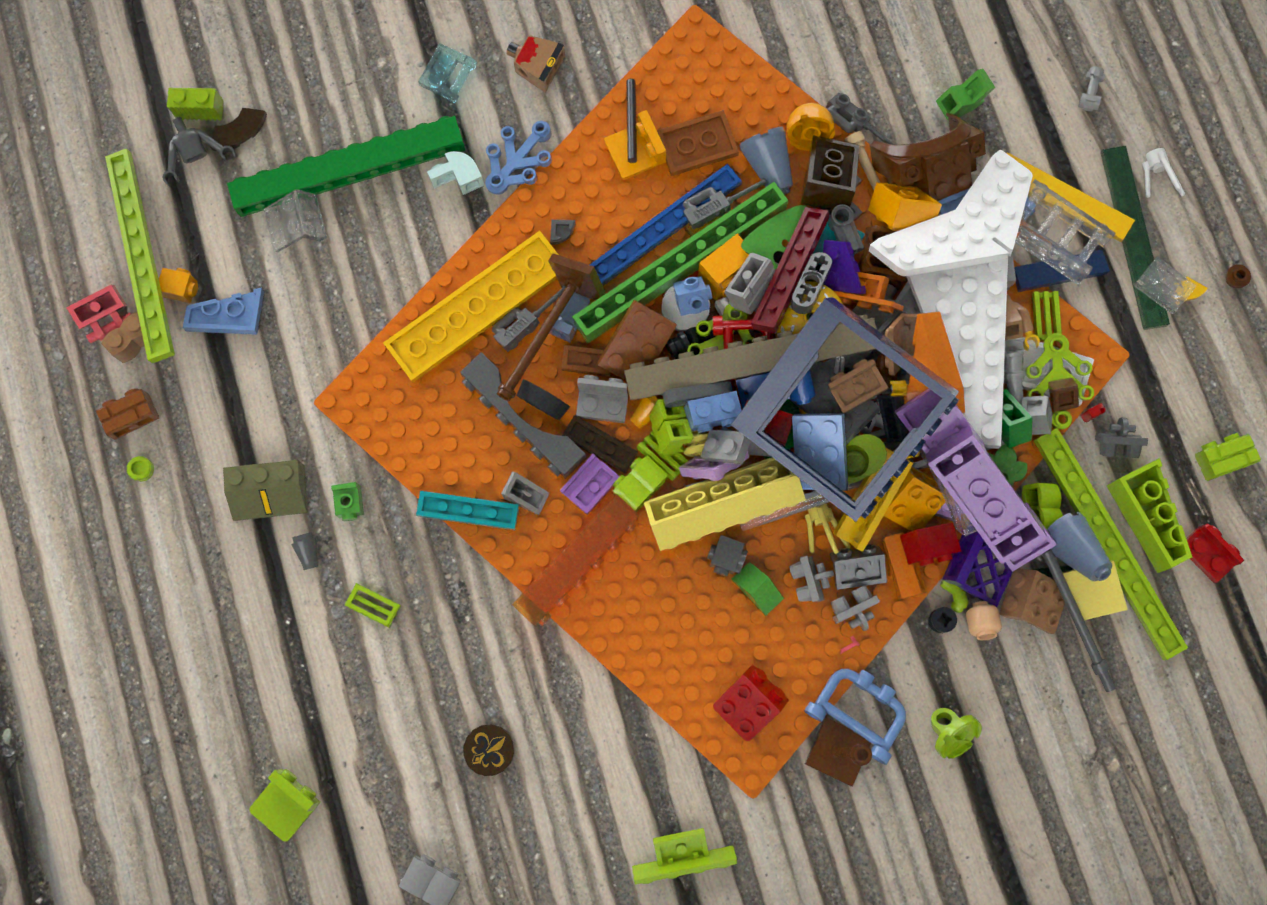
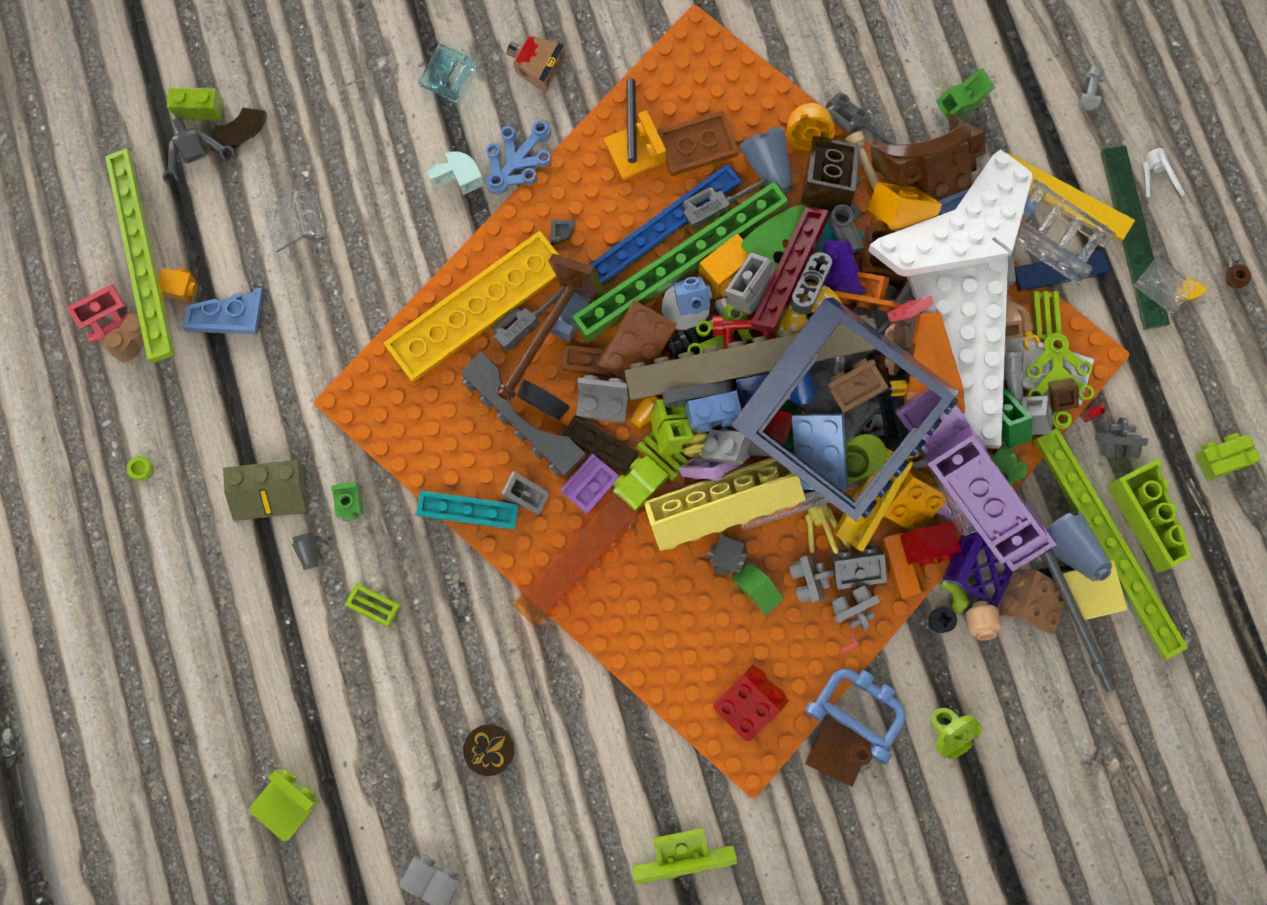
(127, 413): dark orange brick -> none
(347, 165): green brick -> none
(910, 309): none -> coral tile
(1044, 501): lime brick -> none
(1212, 552): red bracket -> none

